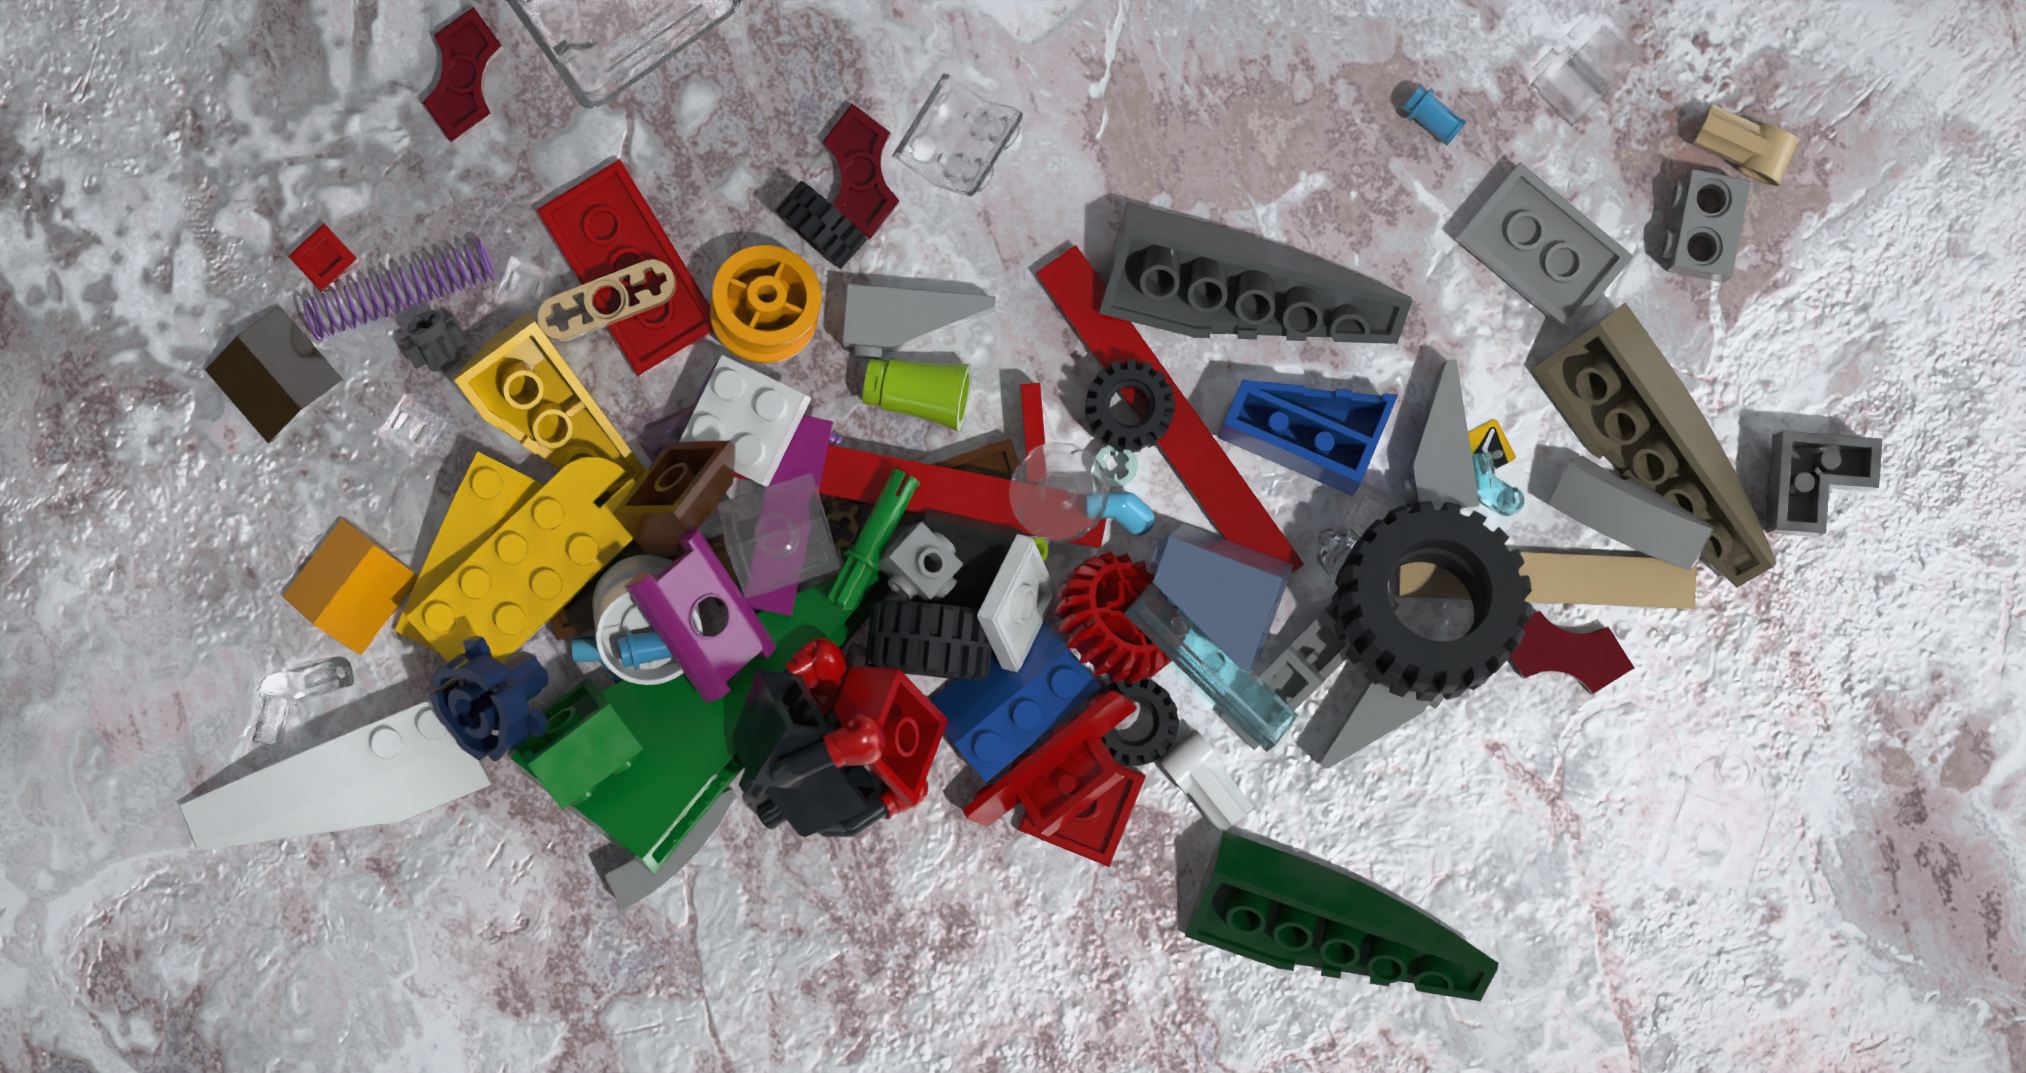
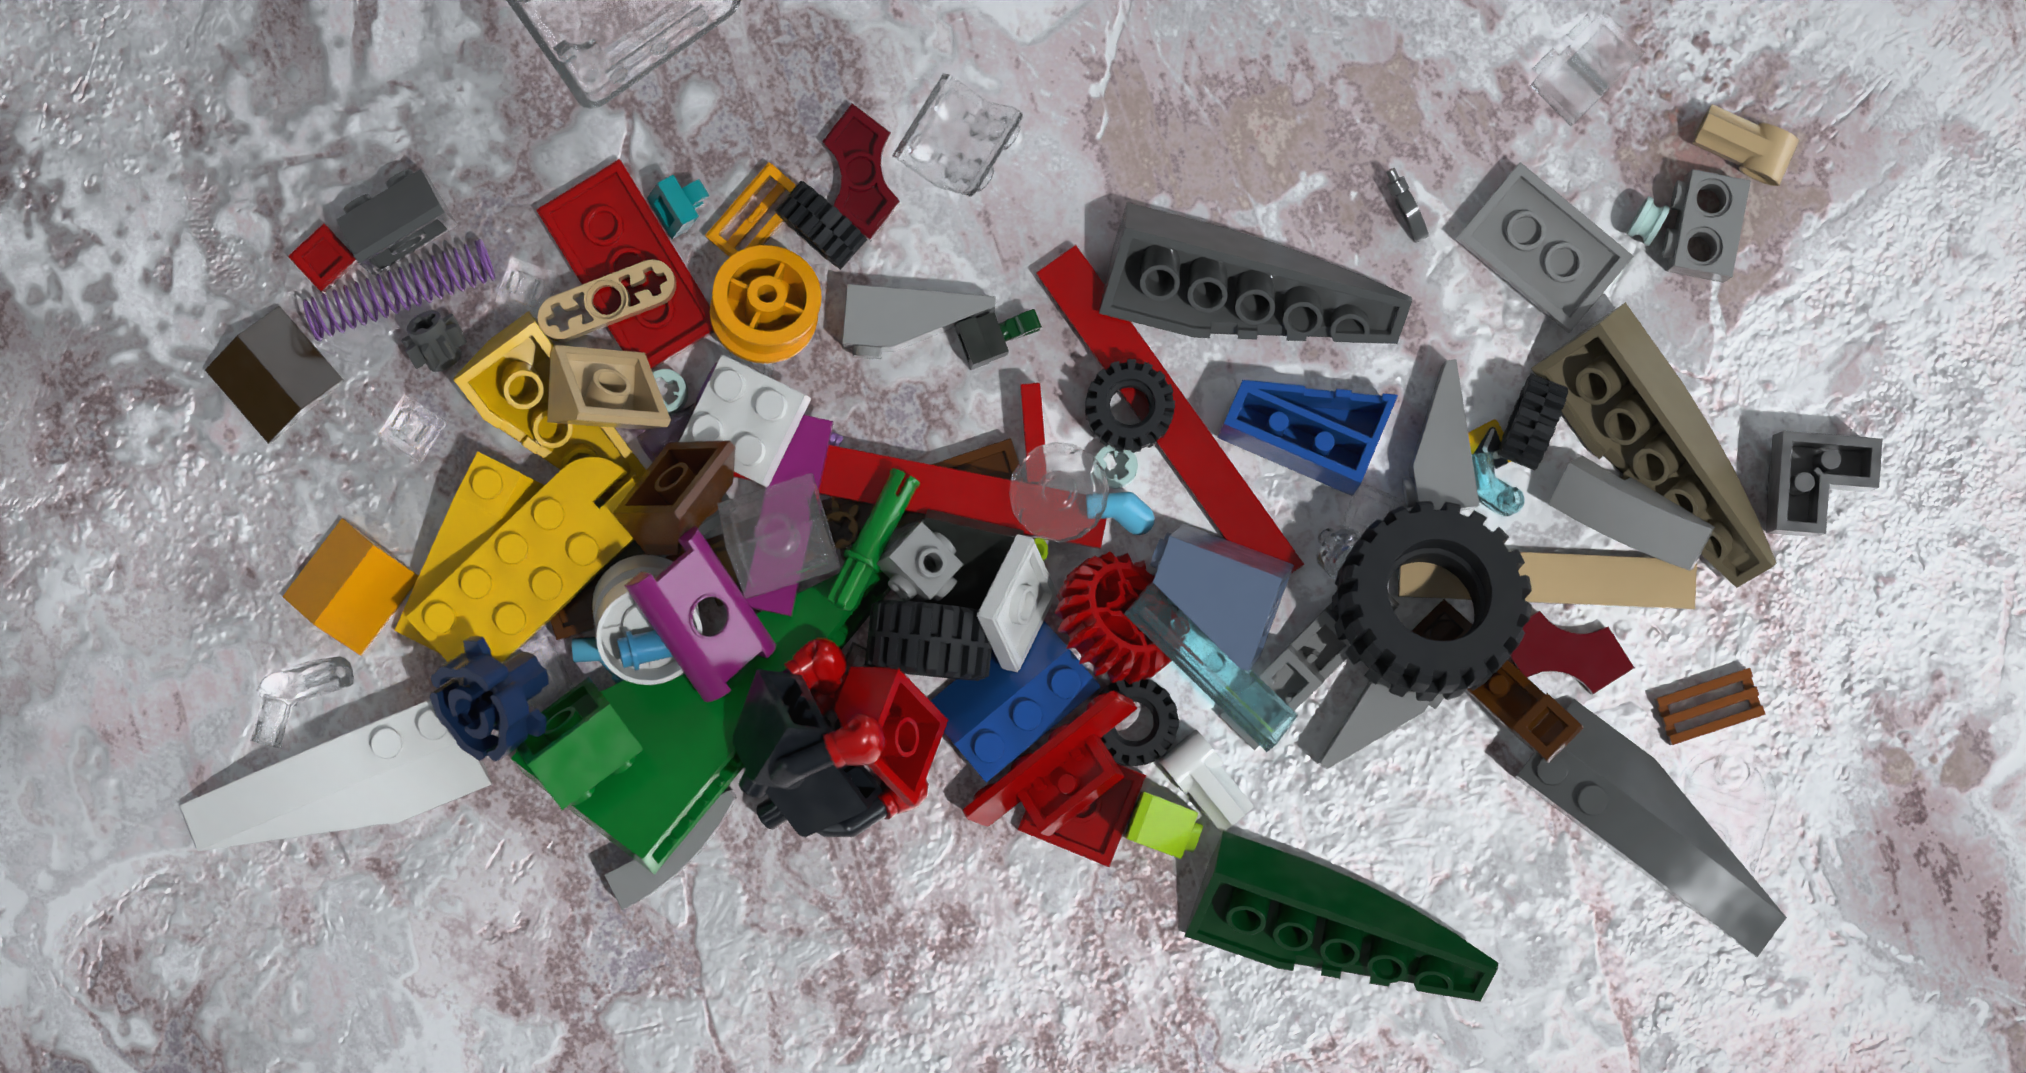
(395, 221): none -> dark grey slope
(459, 96): dark red tile -> none
(604, 389): none -> tan slope
(670, 377): none -> light aqua bush
(677, 205): none -> teal tile
(728, 247): none -> light orange tile
(919, 390): lime plant -> none
(986, 339): none -> pearl dark grey piece
(1163, 826): none -> lime slope
(1407, 205): none -> dark grey piece
(1433, 114): dark azure pin -> none
(1508, 693): none -> reddish brown slope
(1533, 421): none -> black tyre
(1648, 221): none -> light aqua bush
(1648, 821): none -> dark grey wedge
(1749, 693): none -> dark orange tile

